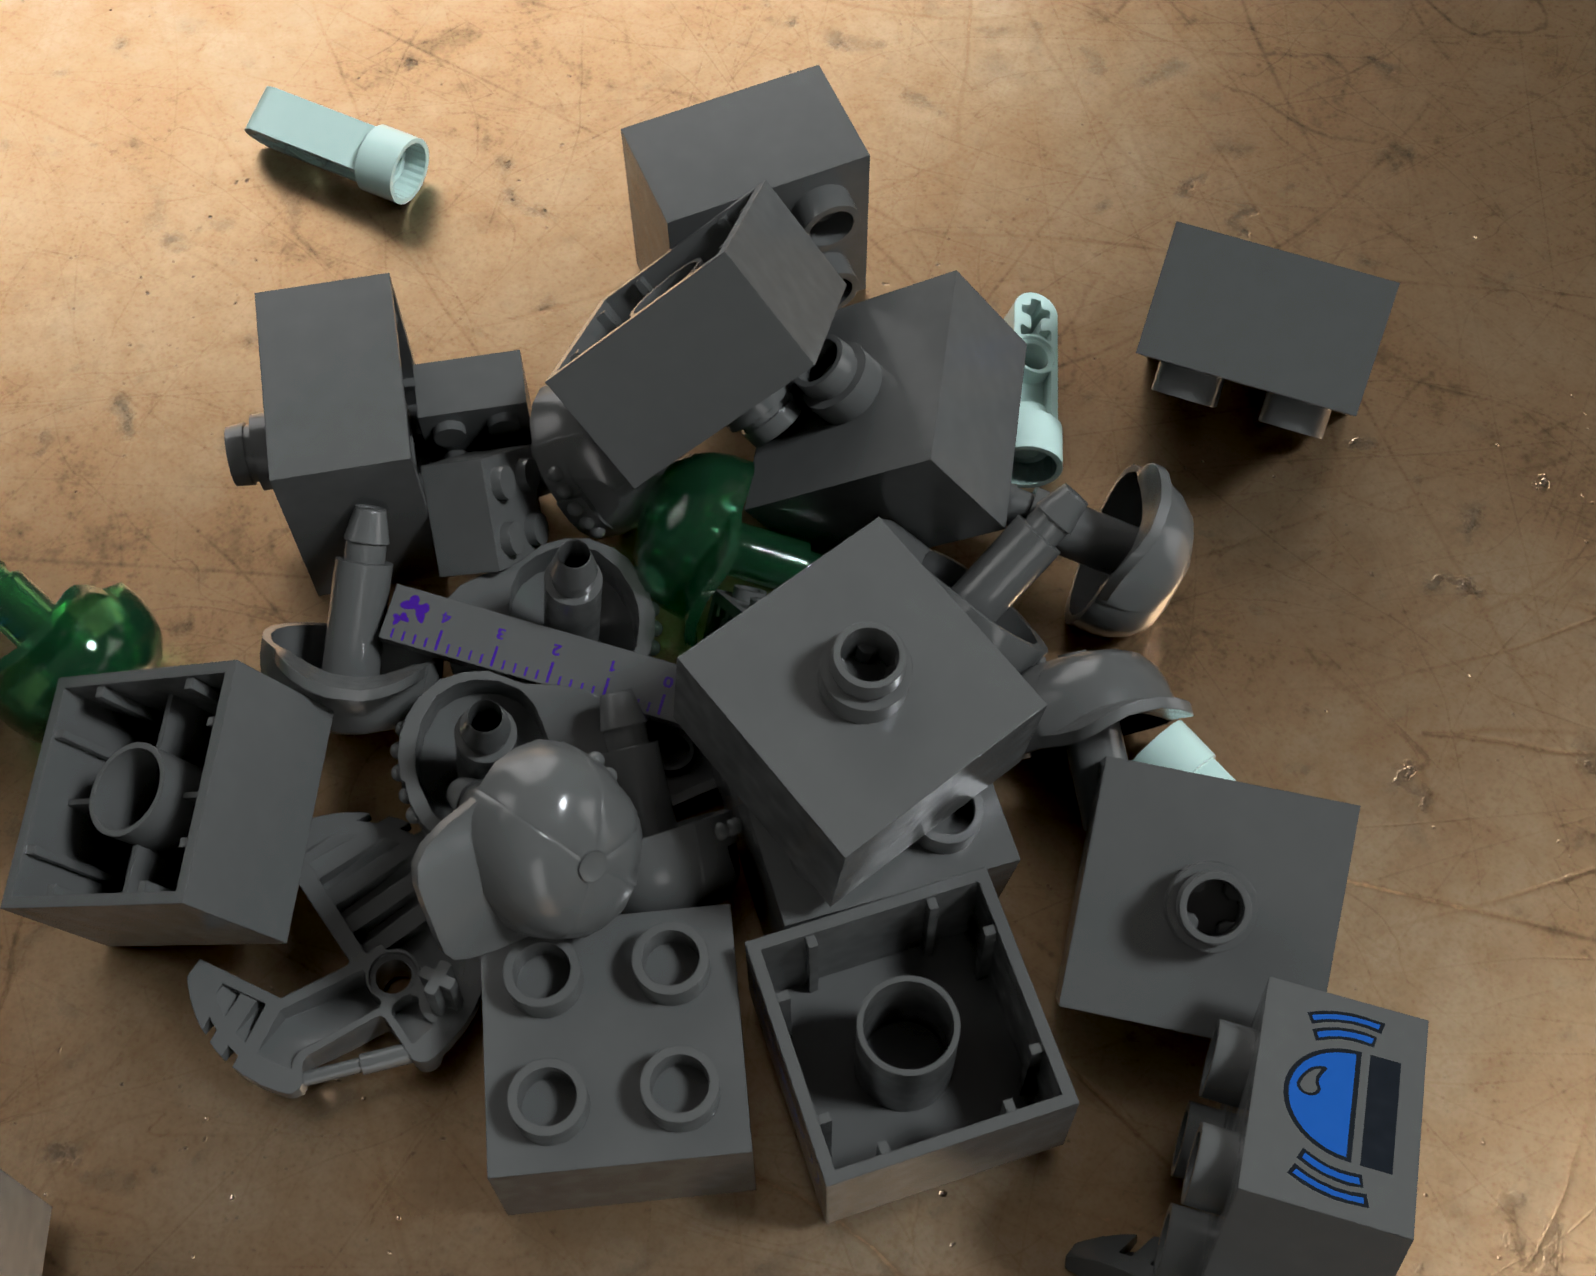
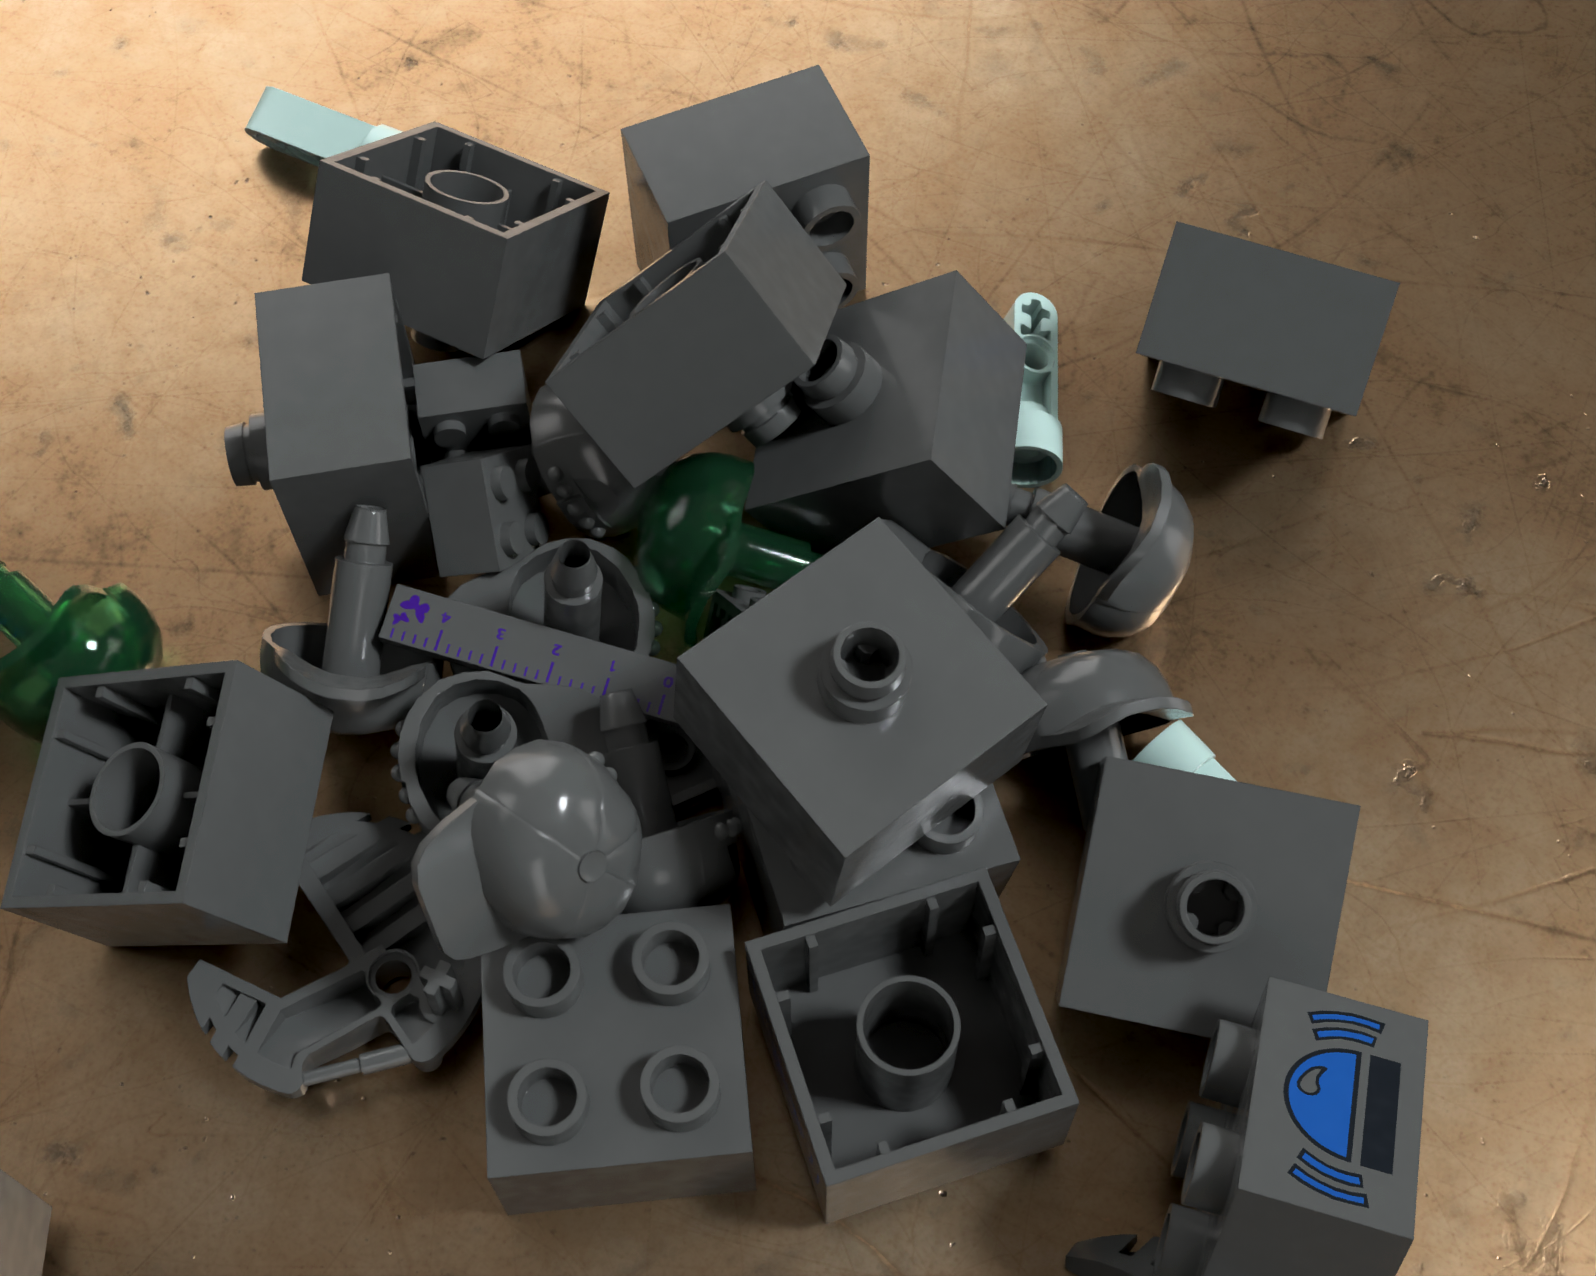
(467, 230): none -> dark grey brick

